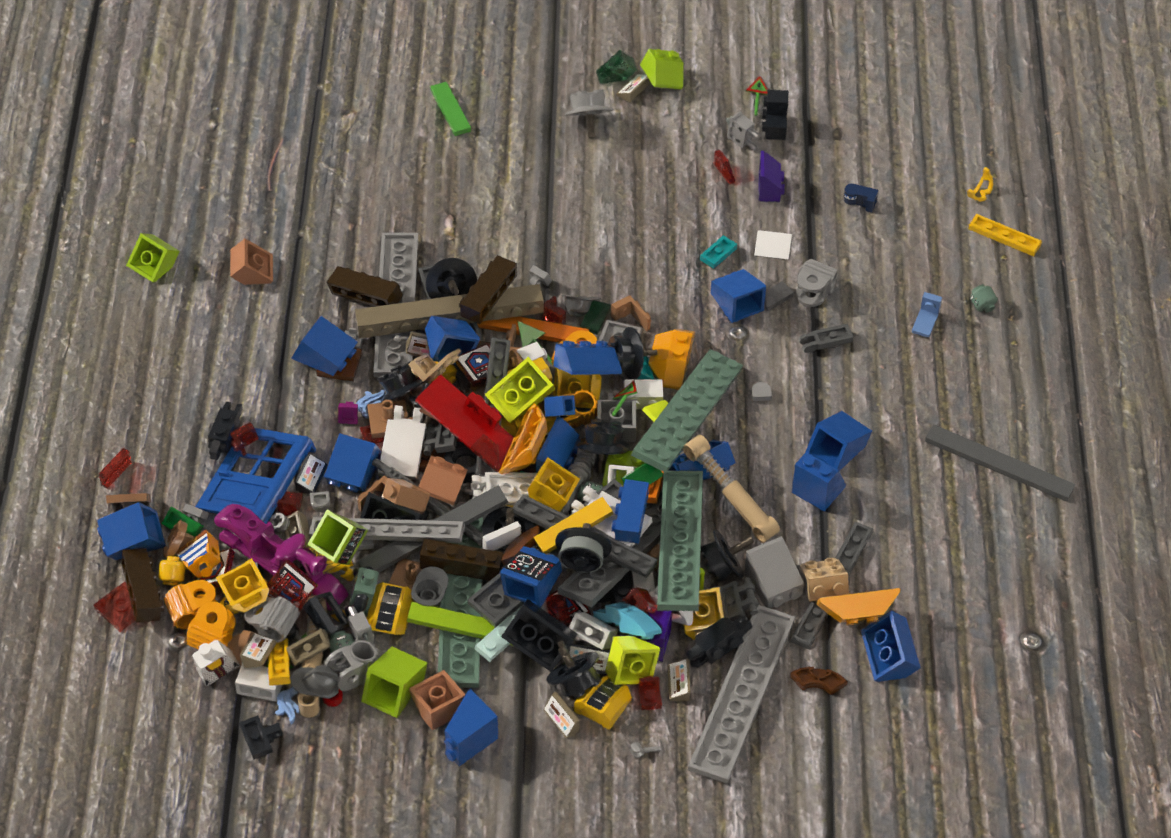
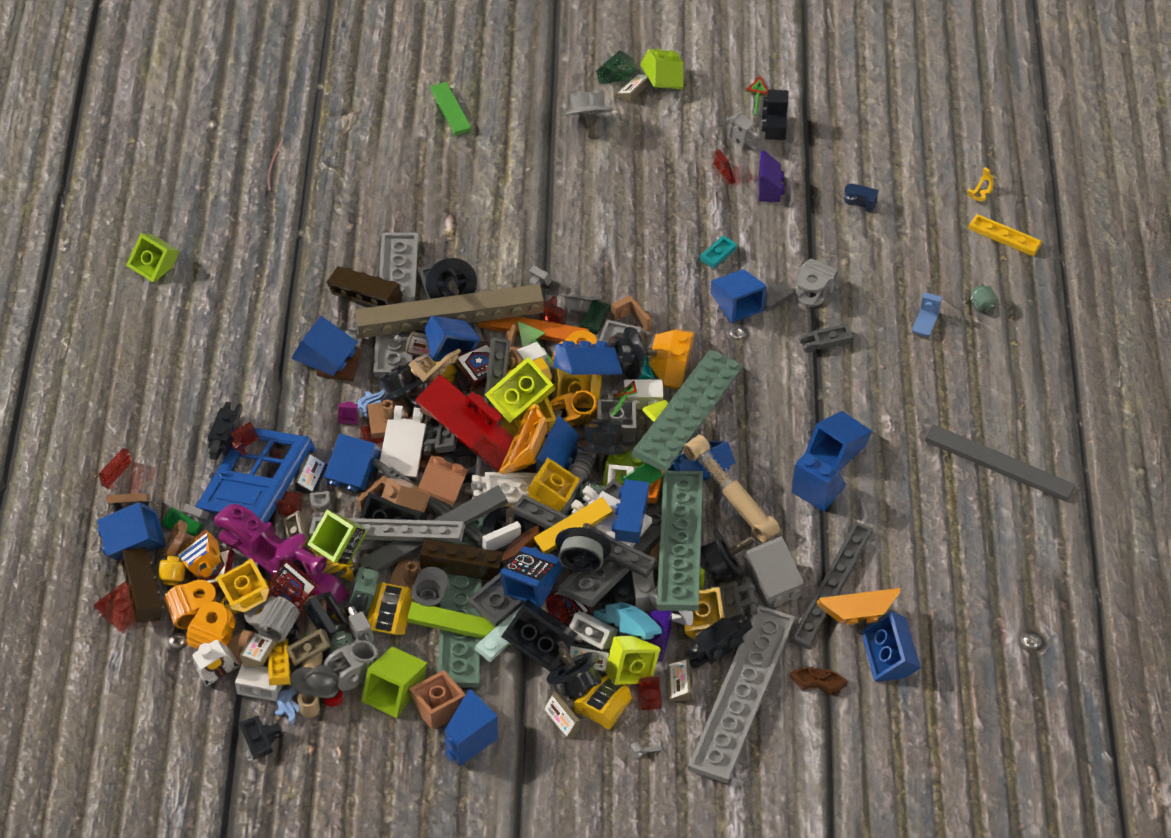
(251, 263): nougat slope -> none
(282, 525): light grey bush -> none
(488, 289): dark brown brick -> none
(559, 405): blue brick -> none
(642, 599): clear red bracket -> none
(761, 392): light grey tile -> none
(773, 244): white sticker -> none
(825, 578): tan bracket -> none

